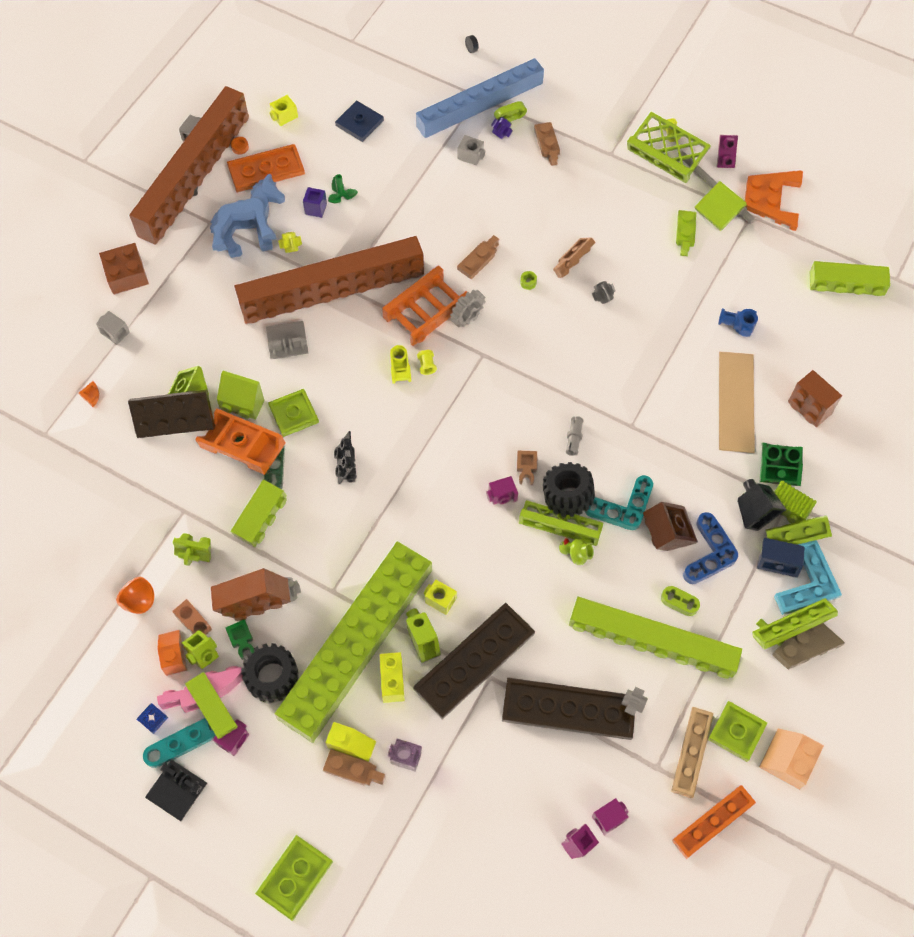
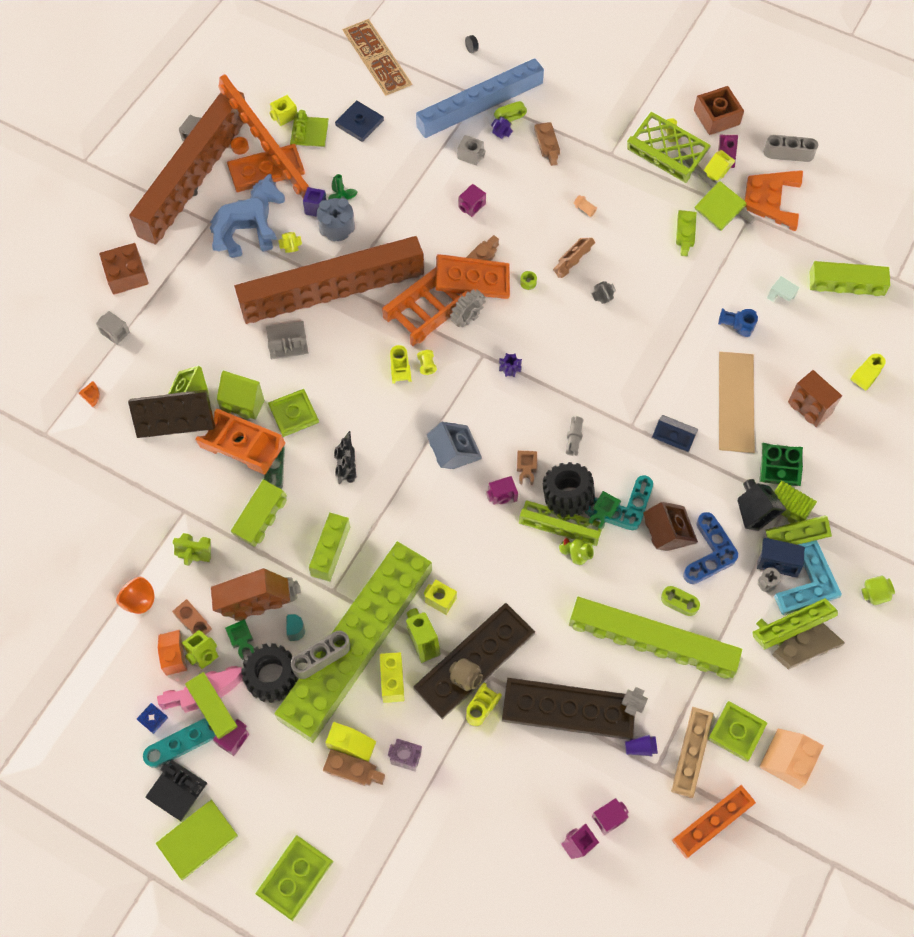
(196, 839): none -> lime tile
(258, 130): none -> orange plate
(294, 627): none -> teal brick
(309, 130): none -> lime hinge
(314, 664): none -> light grey beam
(329, 547): none -> lime brick
(335, 219): none -> sand blue brick
(377, 57): none -> sticker
(453, 445): none -> sand blue slope
(465, 274): none -> orange tile
(465, 674): none -> dark tan head
(472, 200): none -> magenta brick
(483, 701): none -> neon yellow piece
(510, 365): none -> dark purple gear
(584, 205): none -> light nougat pin
(605, 507): none -> green plate
(642, 746): none -> dark purple cone
(675, 433): none -> dark blue panel
(718, 110): none -> dark orange brick
(719, 165): none -> neon yellow brick
(774, 579): none -> light grey bush
(784, 289): none -> light aqua panel
(790, 148): none -> light grey beam
(869, 371): none -> neon yellow piece
(878, 590): none -> lime head

